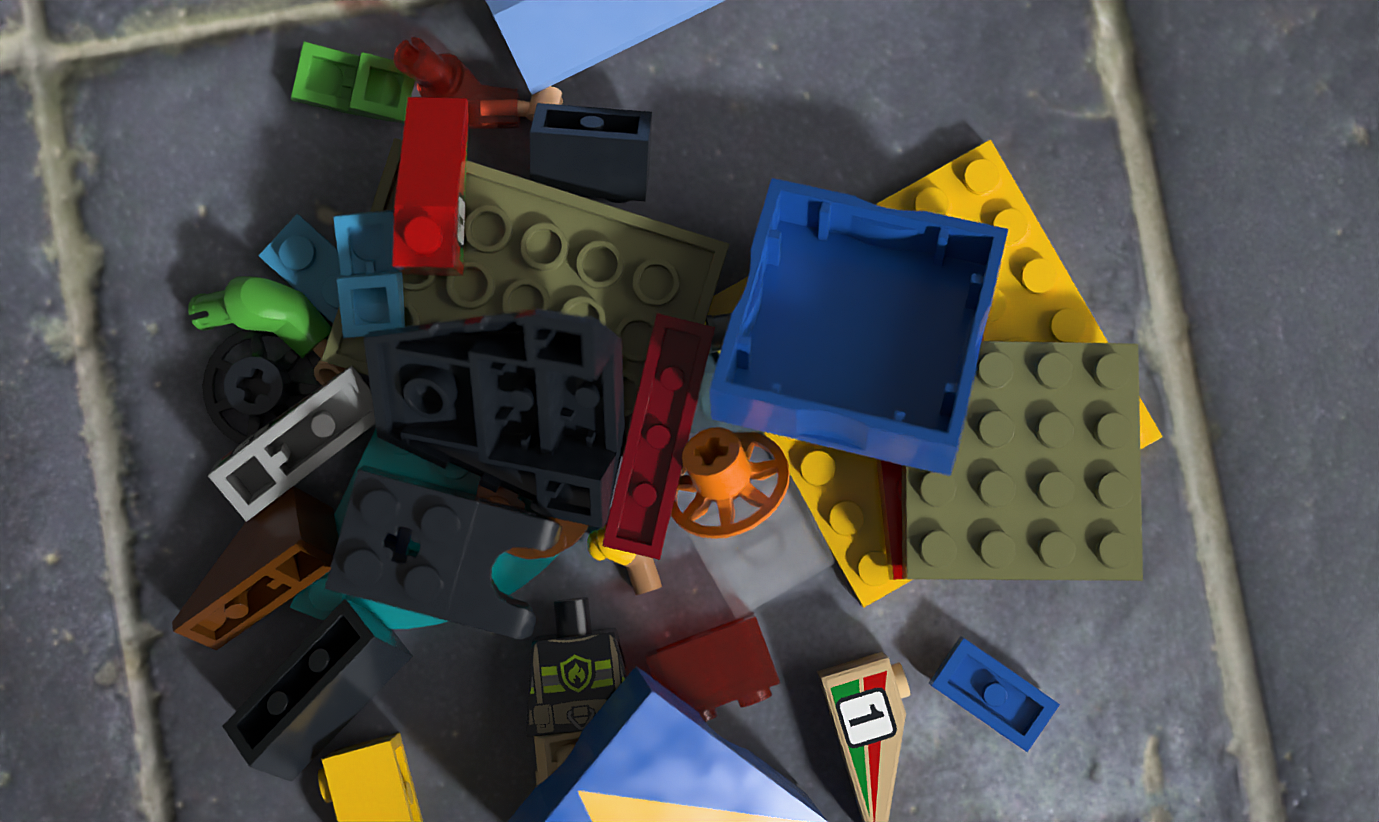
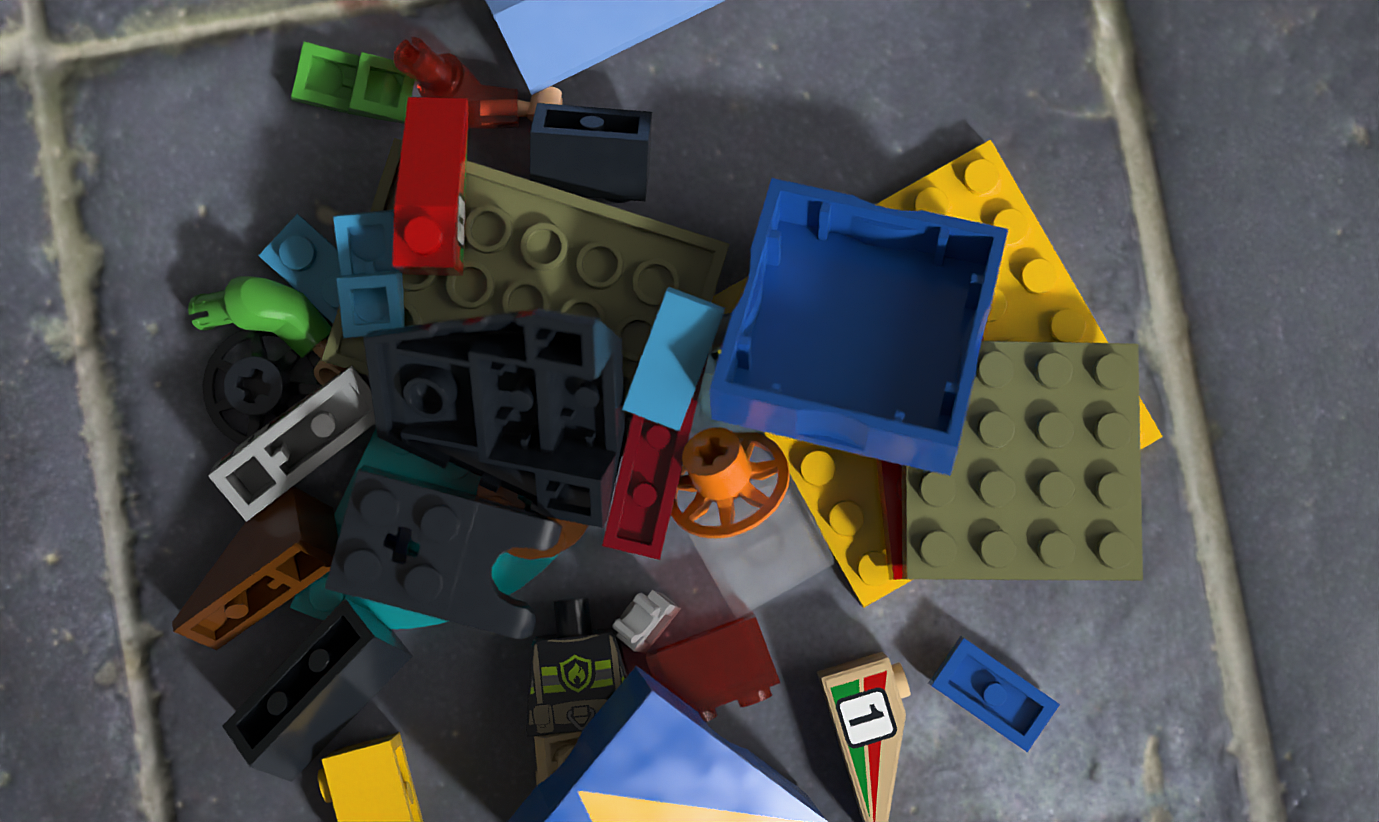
(640, 568): arm -> none
(645, 620): none -> light grey plate
(673, 358): none -> dark azure slope

